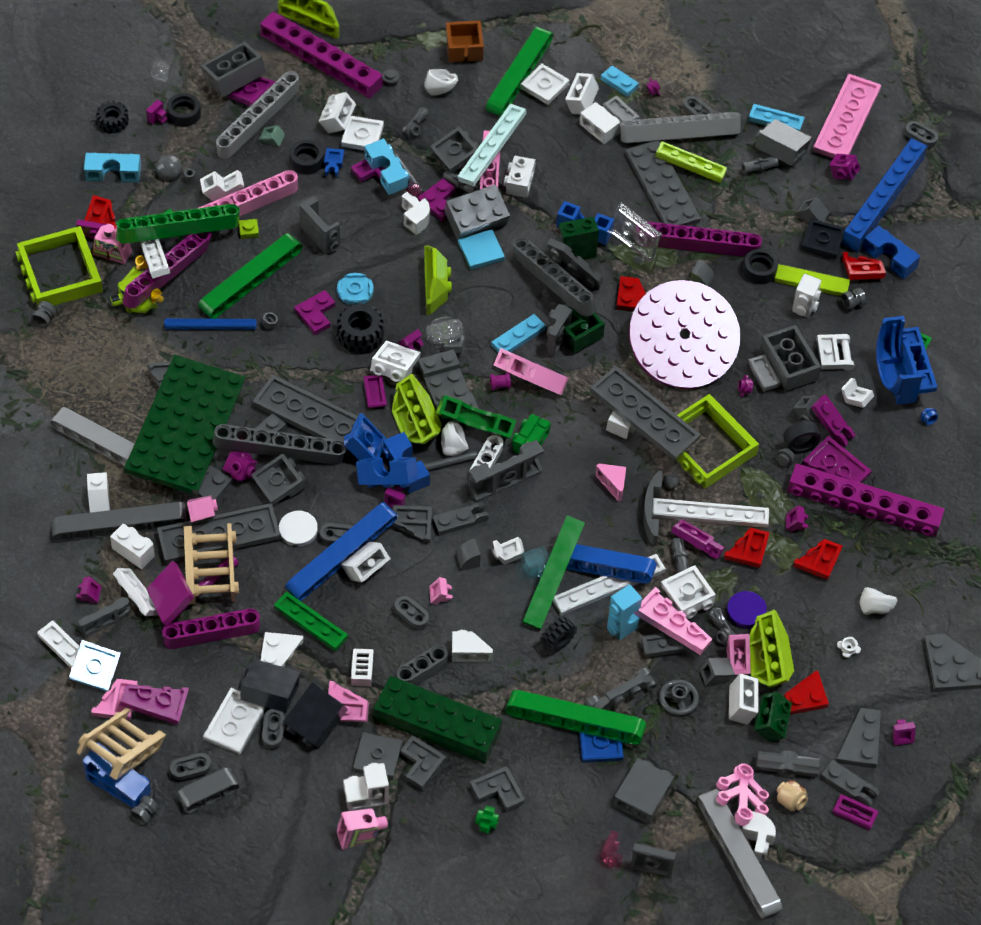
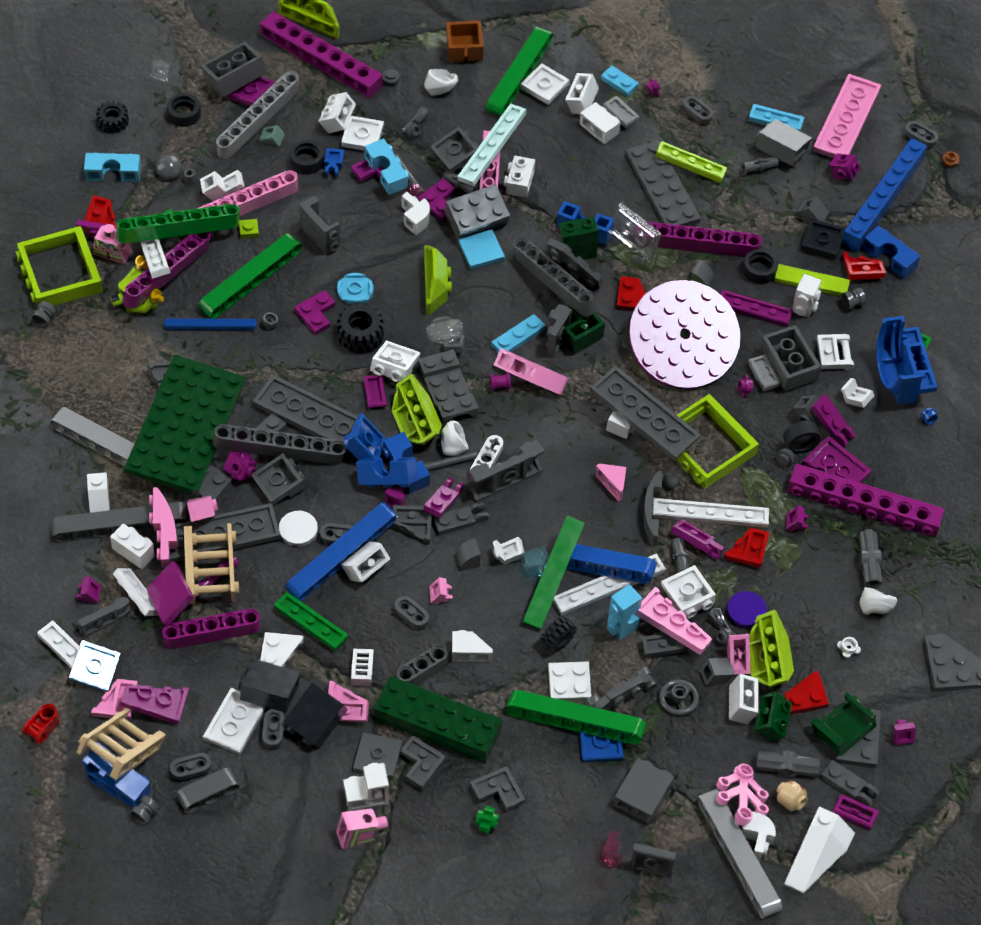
(39, 726): none -> red piece
(156, 113): magenta tile -> none
(164, 525): none -> bright pink slope
(412, 338): magenta tile -> none
(443, 498): none -> magenta hinge
(475, 418): green arch -> none
(531, 429): green brick -> none
(569, 681): none -> white plate
(680, 127): light grey beam -> none
(758, 309): none -> magenta tile
(820, 559): red wing -> none
(822, 846): none -> white wedge
(845, 724): none -> dark green panel
(870, 558): none -> dark grey piece
(950, 159): none -> dark orange plate

